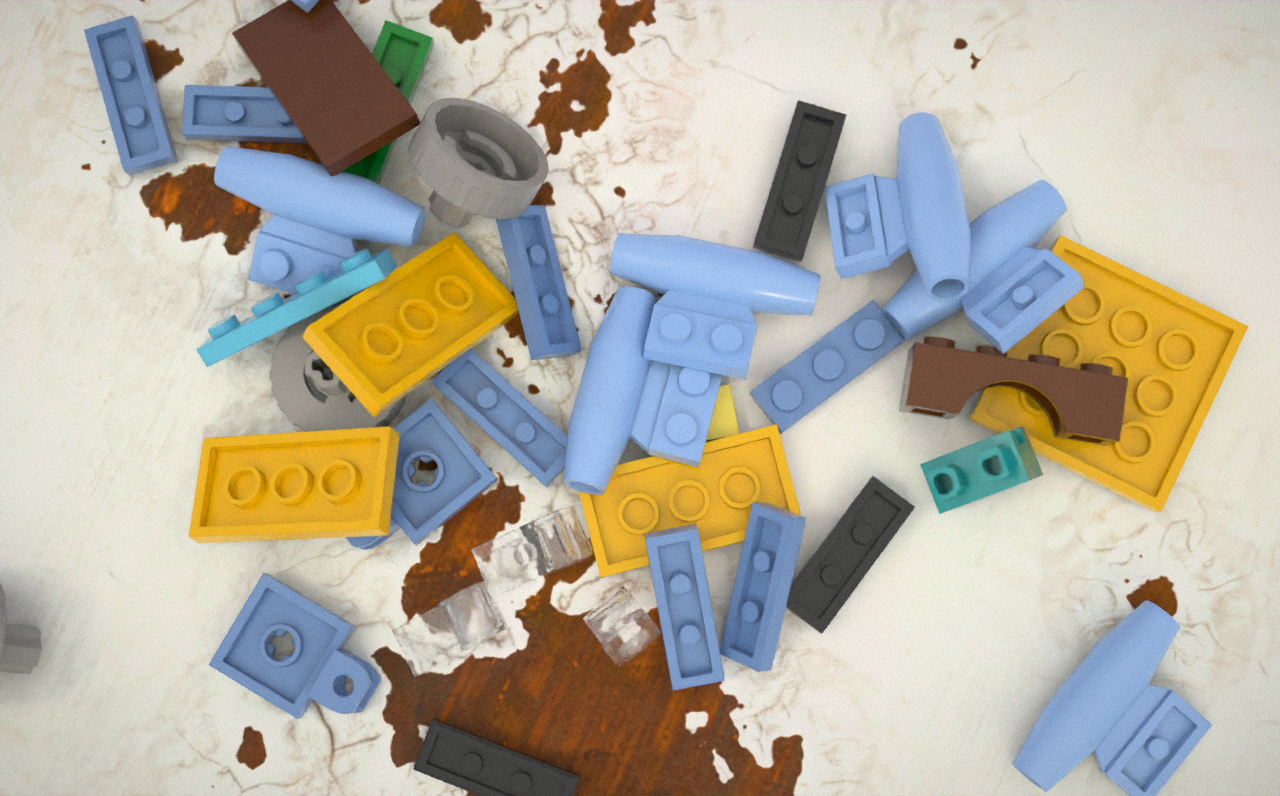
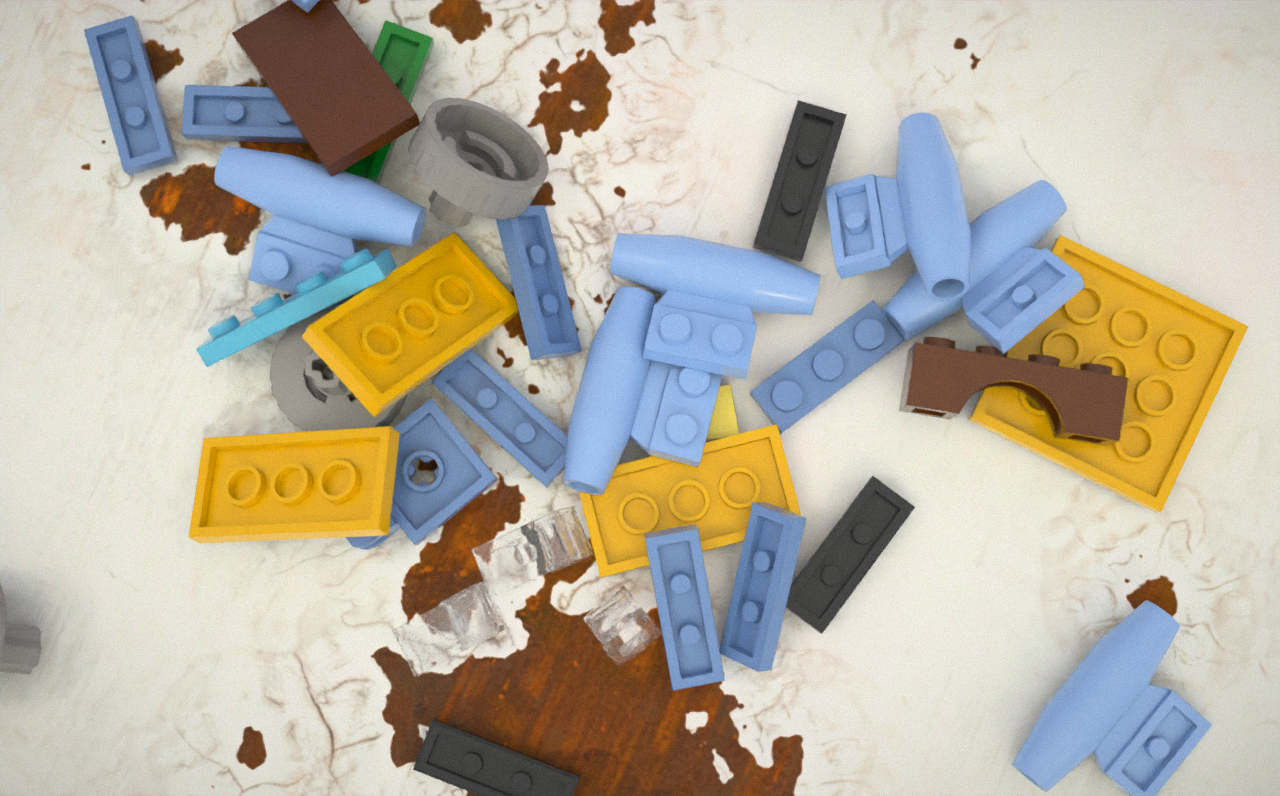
(315, 668): medium blue plate -> none
(981, 469): teal hips -> none

